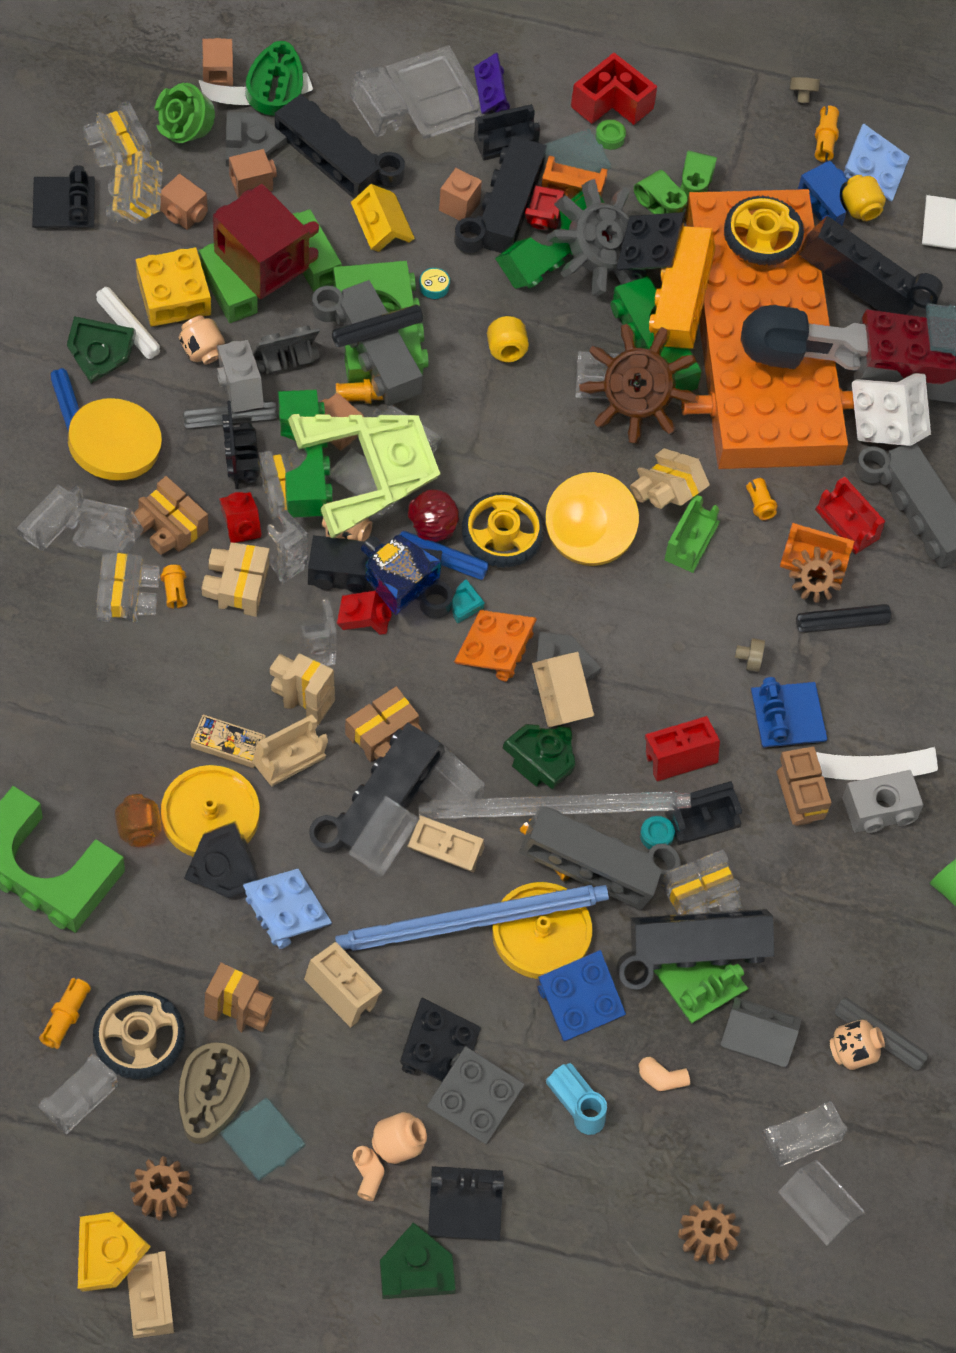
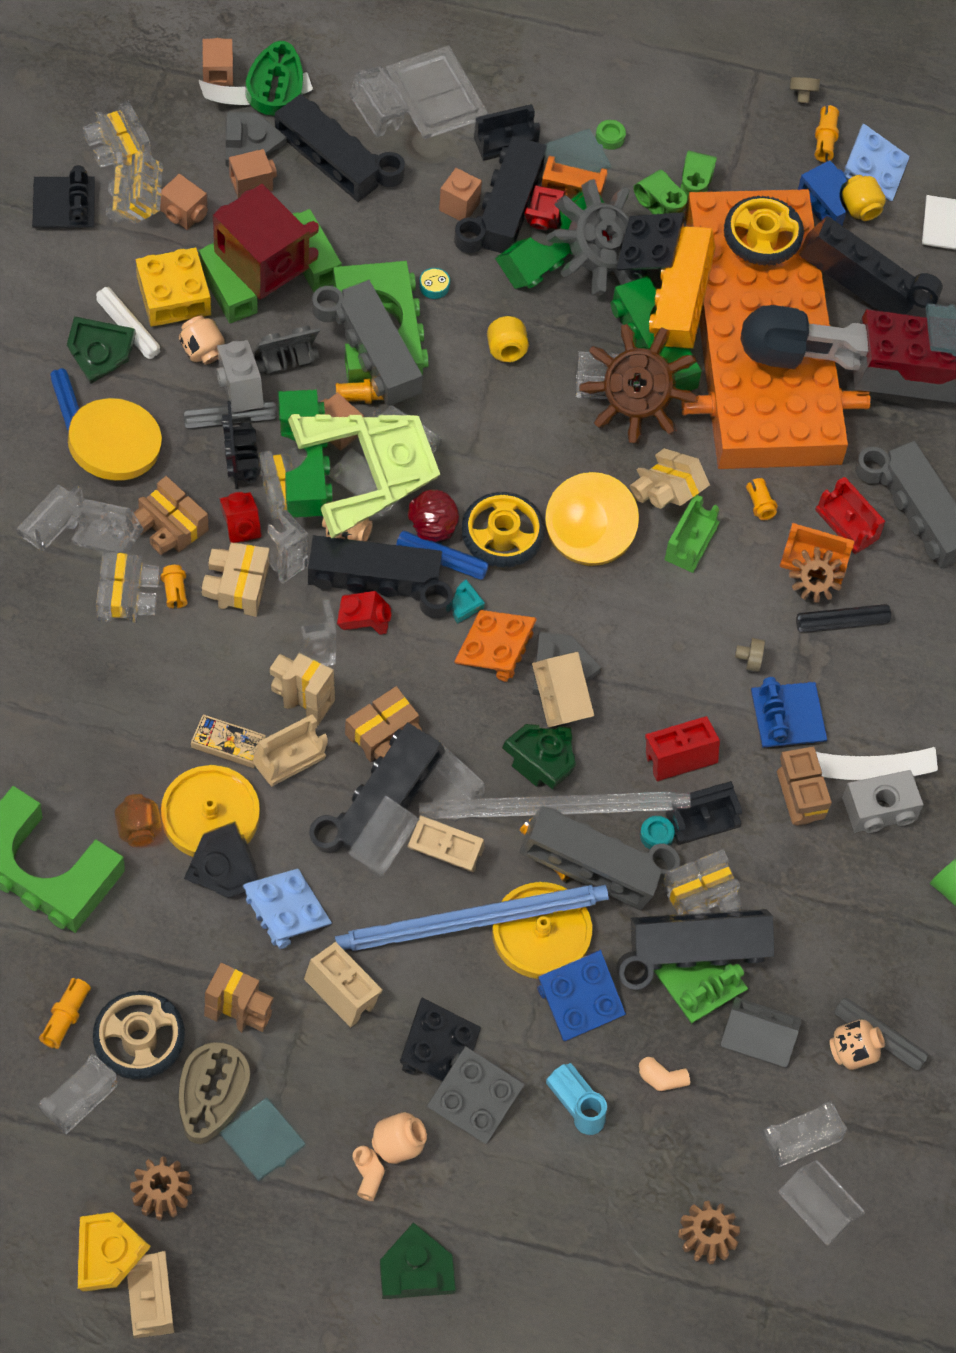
(184, 113): bright green cone -> none
(377, 325): black axle -> none
(381, 217): yellow panel -> none
(399, 570): clear blue torso -> none
(465, 1203): black hinge -> none
(491, 85): dark purple hinge -> none
(614, 86): red brick -> none
(892, 410): white bracket -> none

